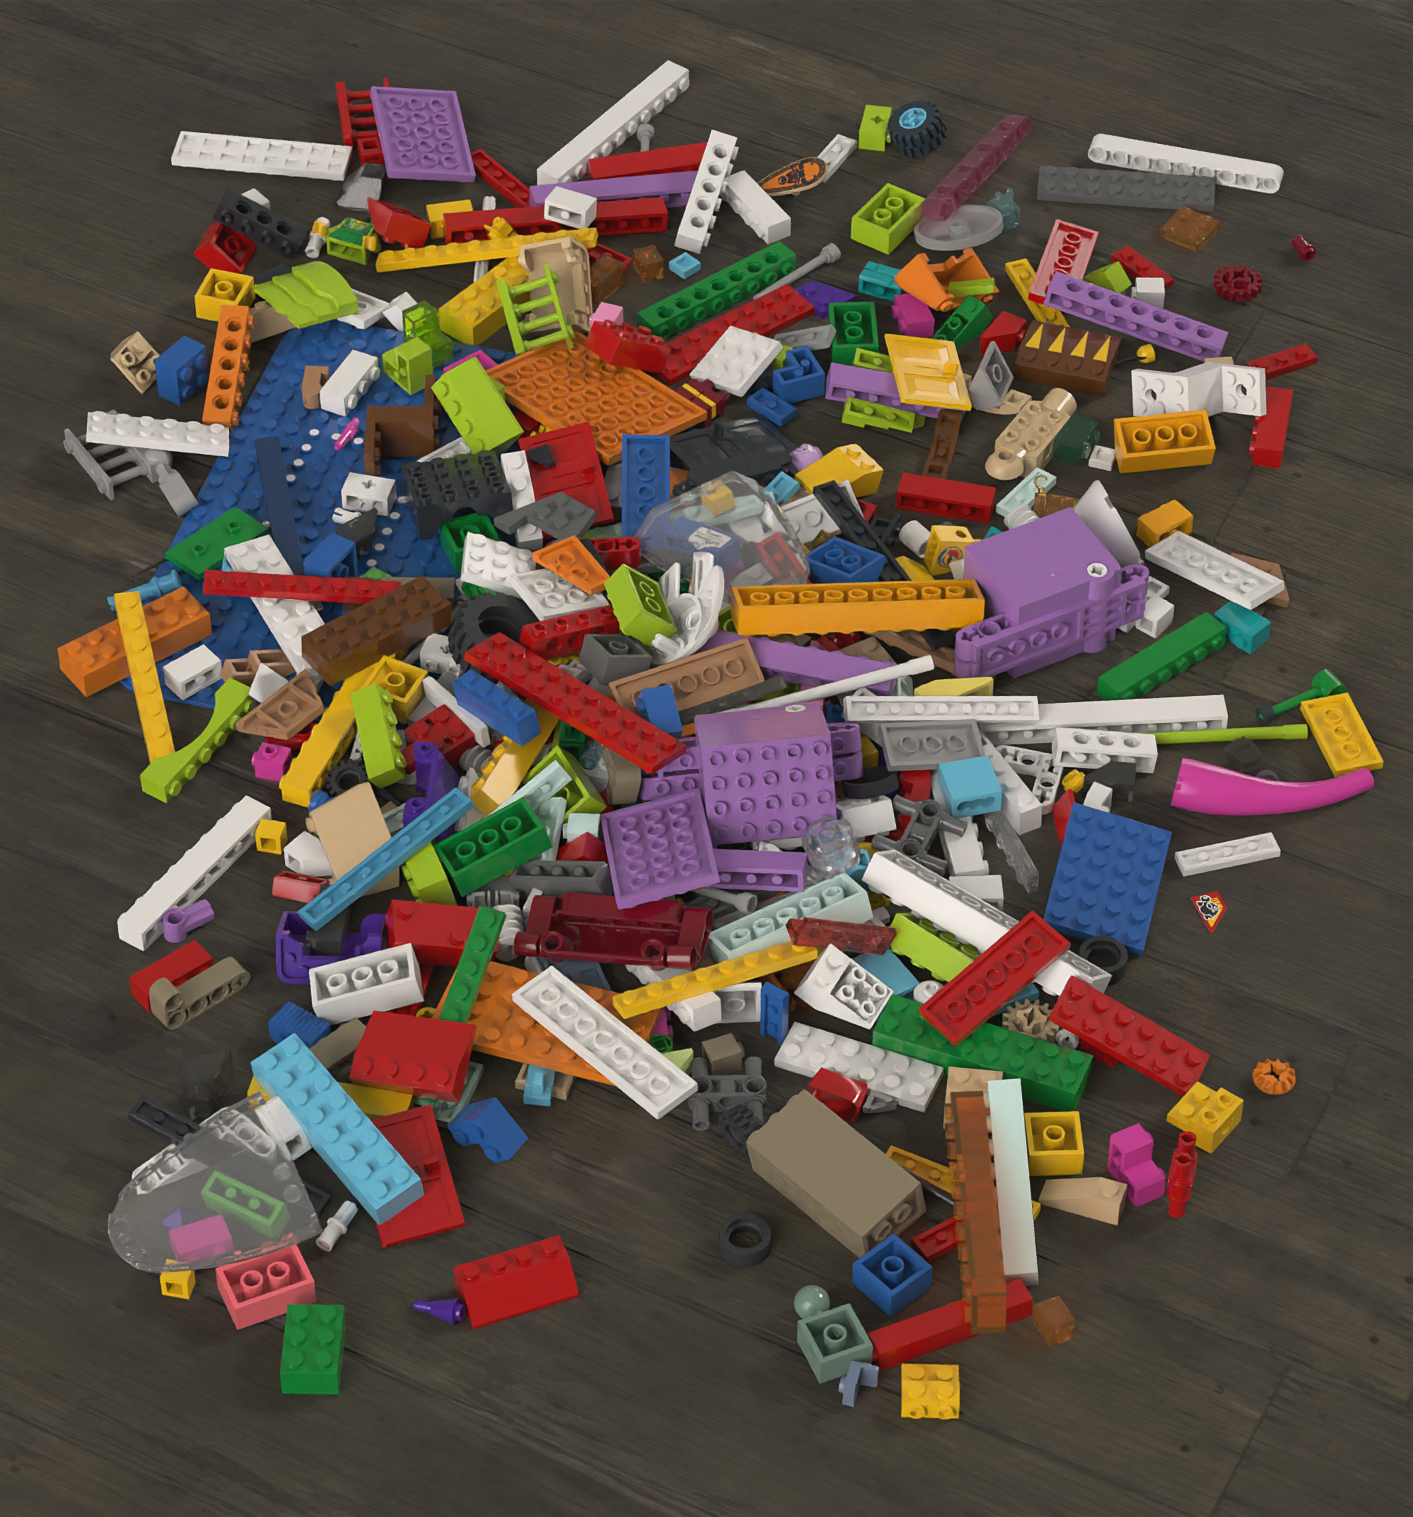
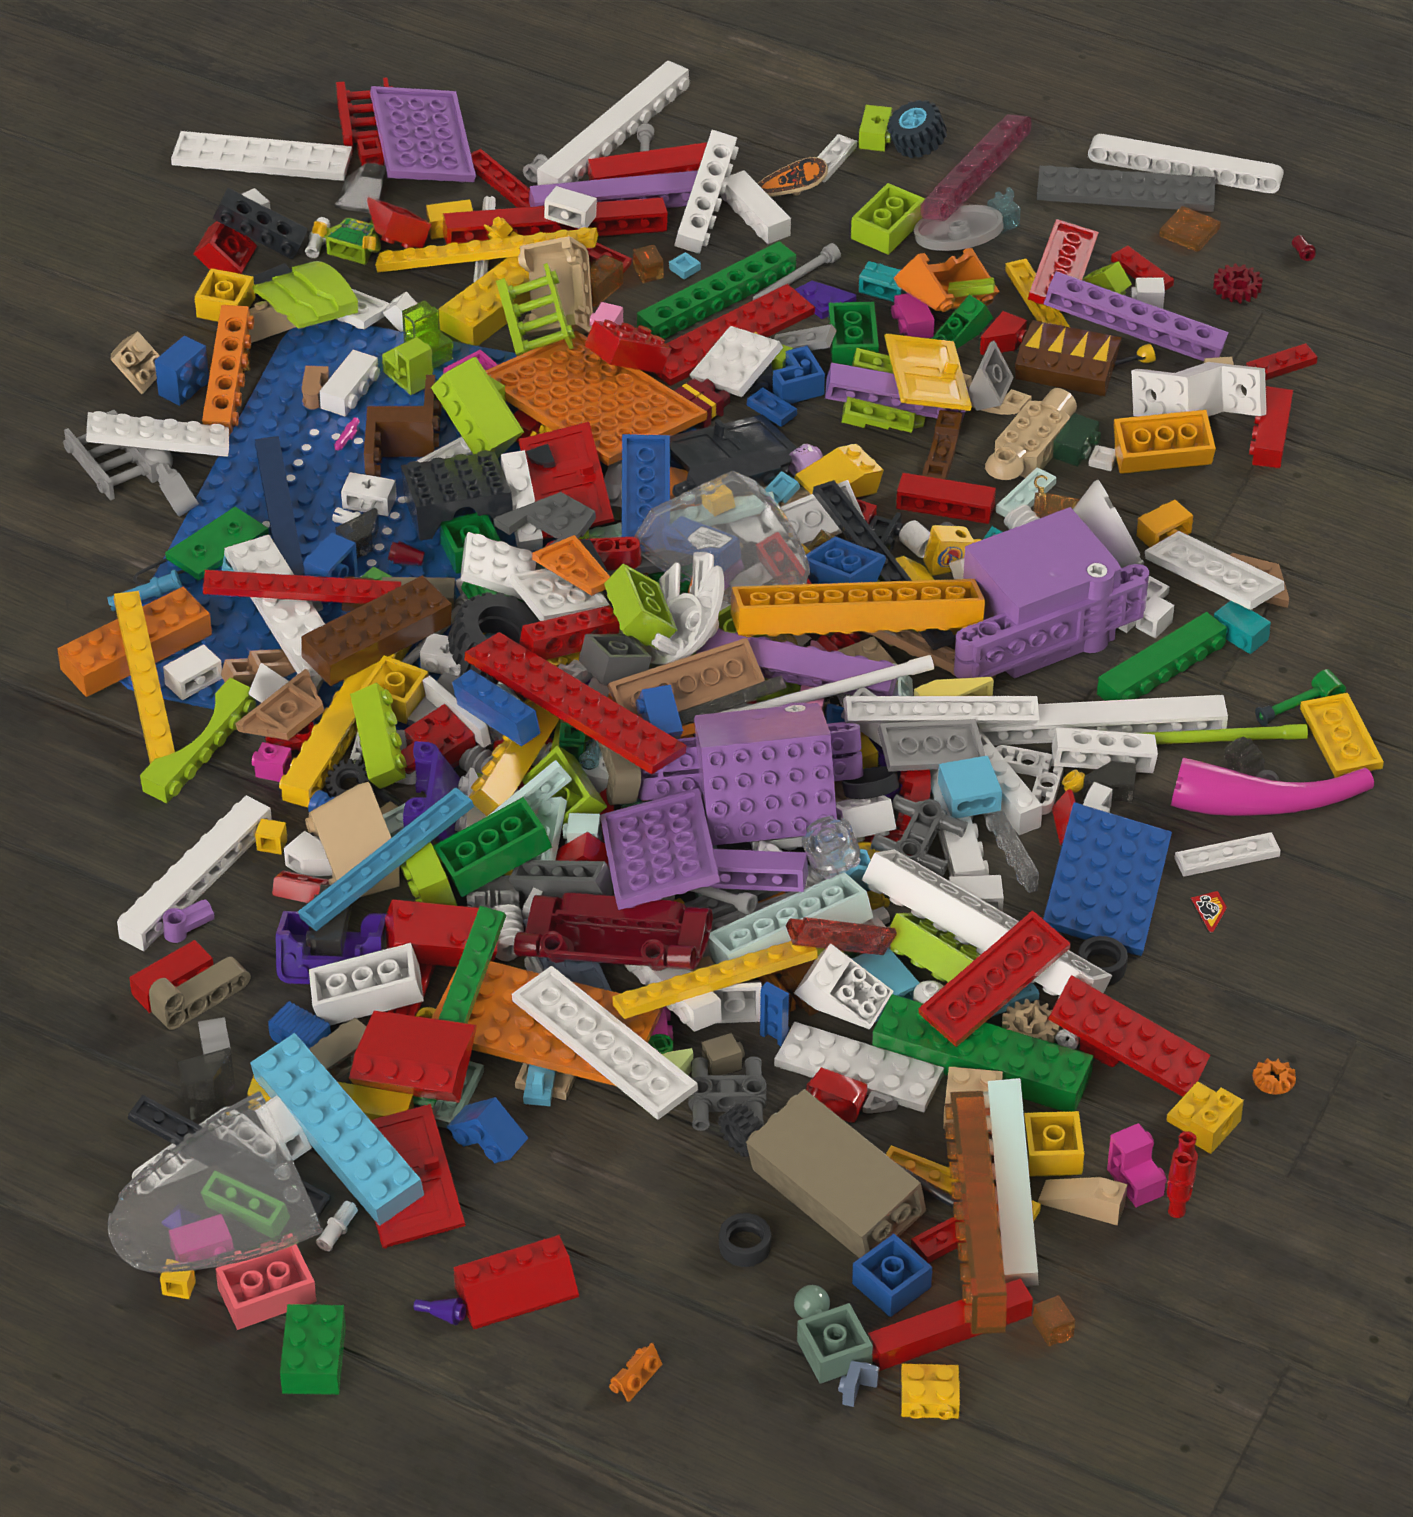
(213, 1035): none -> light grey axle
(404, 554): none -> dark red cone
(530, 170): none -> light grey bush
(640, 1370): none -> orange hinge

